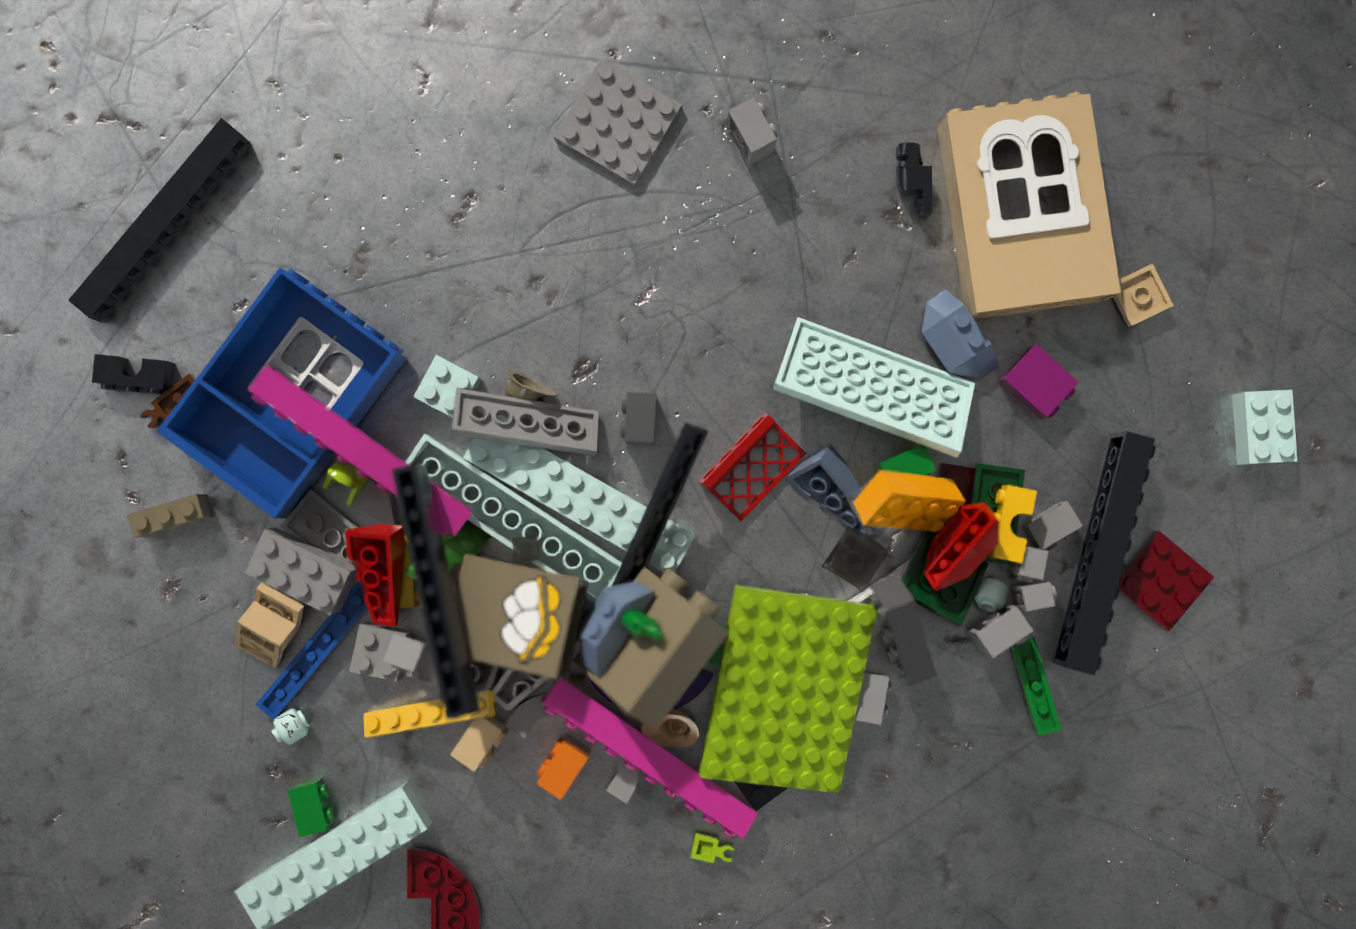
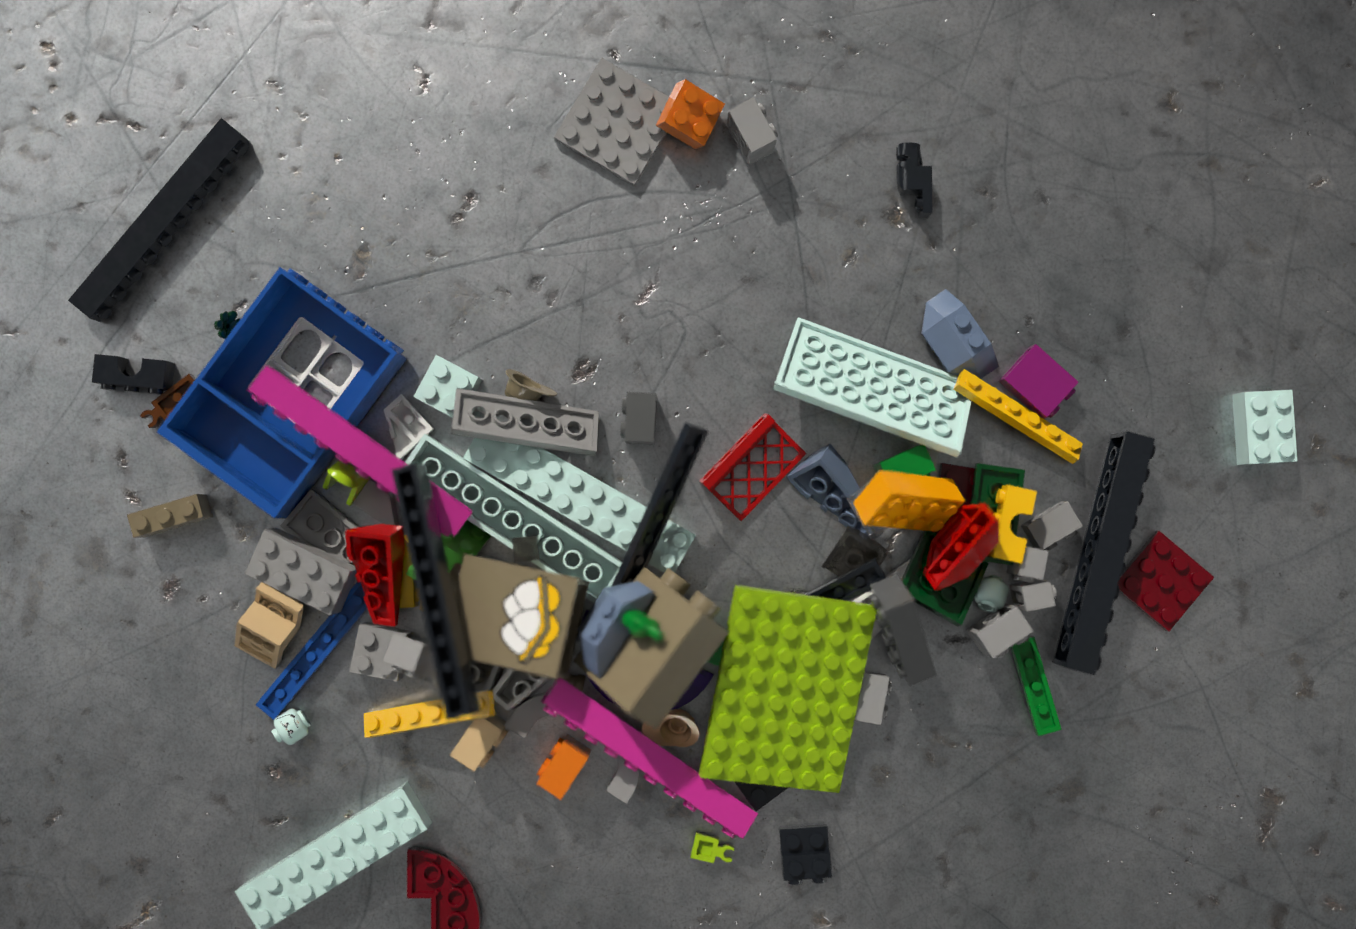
(226, 324): none -> dark green plant
(311, 807): green brick -> none
(405, 425): none -> white wing
(690, 114): none -> orange brick
(805, 854): none -> black plate
(851, 583): none -> black plate
(1018, 416): none -> yellow plate
(1038, 258): tan panel -> none
(1142, 295): tan plate -> none

